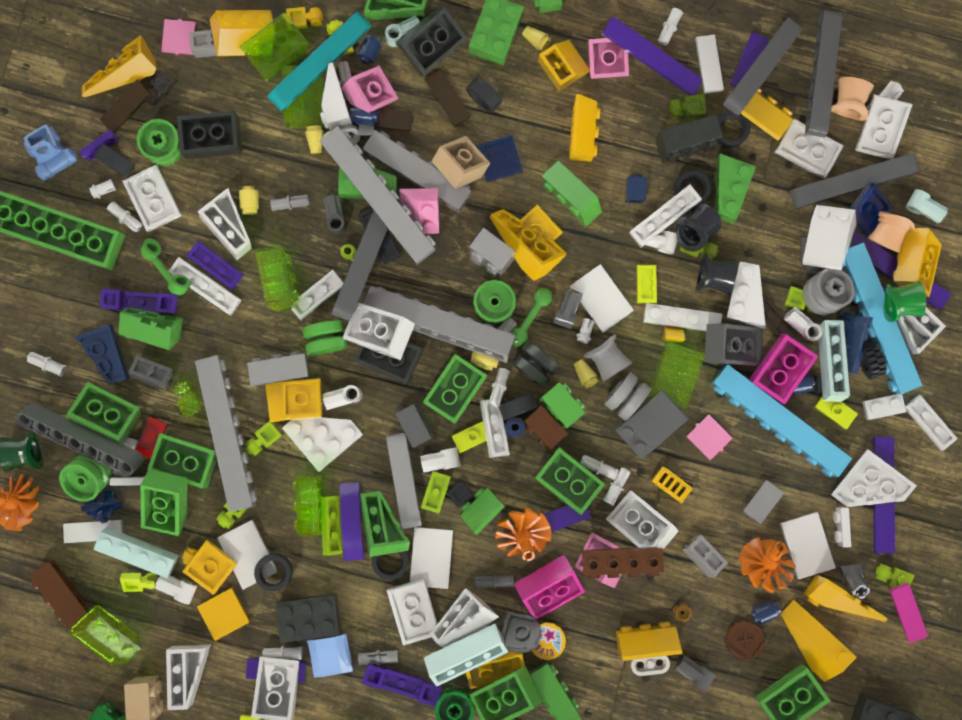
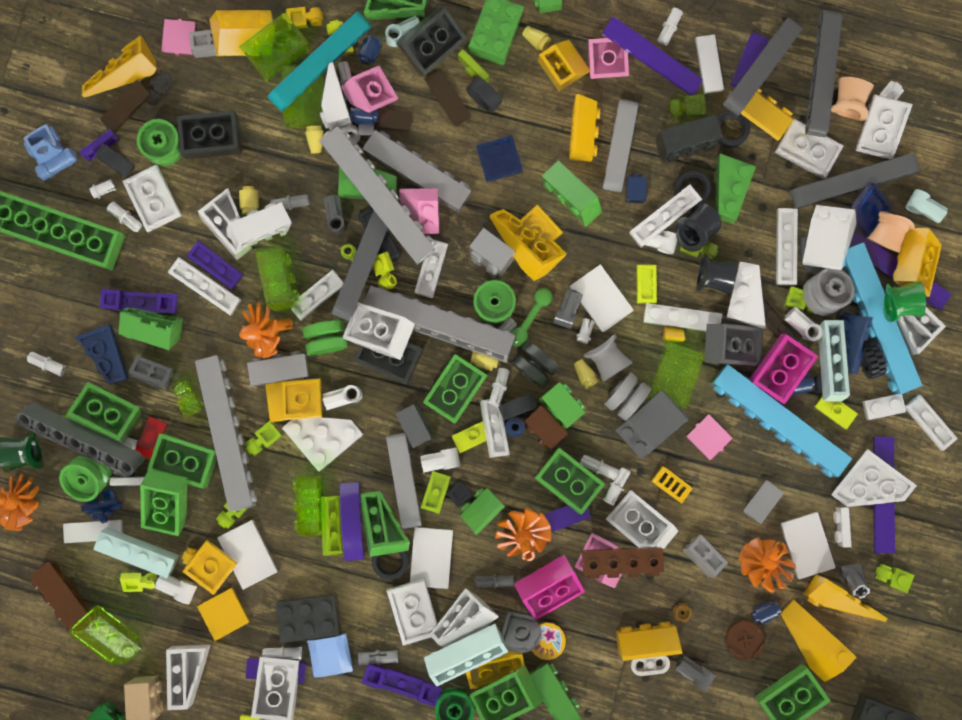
(176, 284): bright green piece -> none
(259, 225): none -> white wedge
(259, 576): black tyre -> none
(263, 331): none -> orange piece
(383, 266): none -> neon yellow plate
(431, 270): none -> white tile
(460, 162): tan brick -> none
(472, 66): none -> lime plate
(620, 145): none -> light grey beam
(786, 246): none -> white plate
(908, 612): dark pink tile -> none

